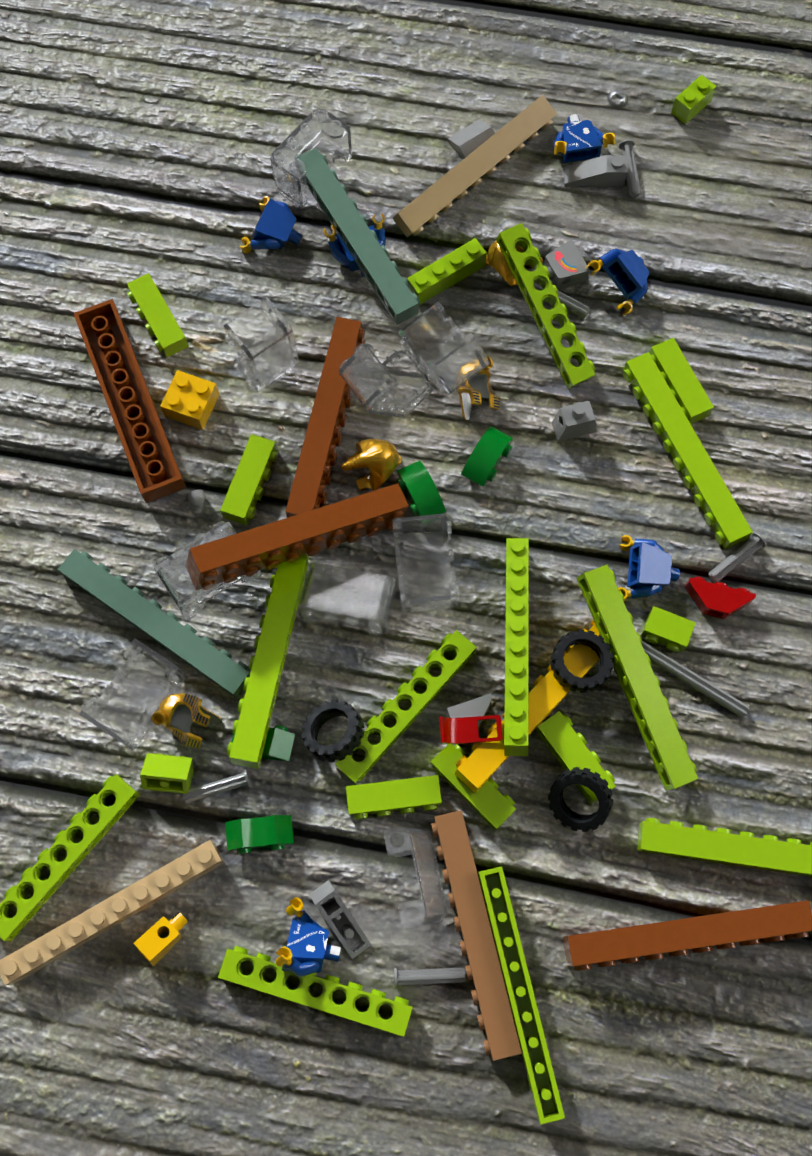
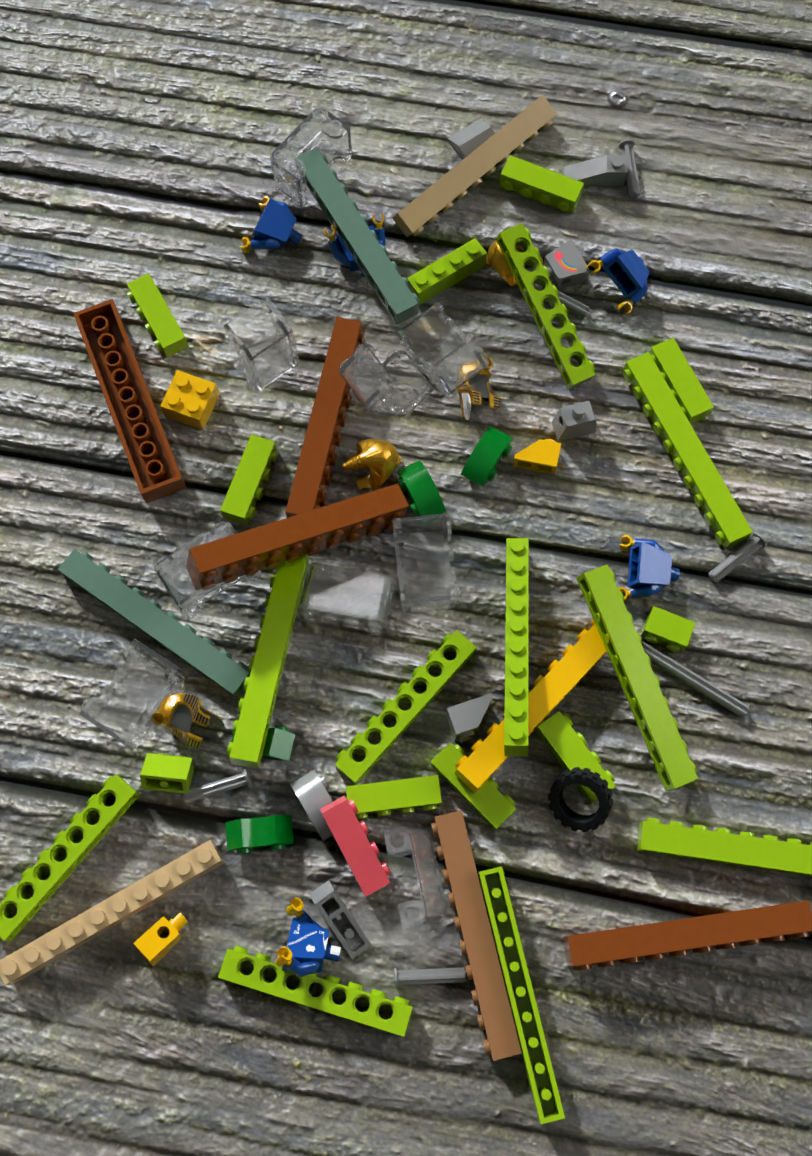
(196, 498): light grey hinge -> none
(313, 796): none -> light grey brick
(319, 717): black tyre -> none
(355, 846): none -> coral brick
(466, 729): red piece -> none
(539, 456): none -> yellow slope
(541, 184): none -> lime brick
(580, 140): blue torso -> none
(594, 642): black tyre -> none
(693, 99): lime brick -> none
(717, 598): red slope -> none

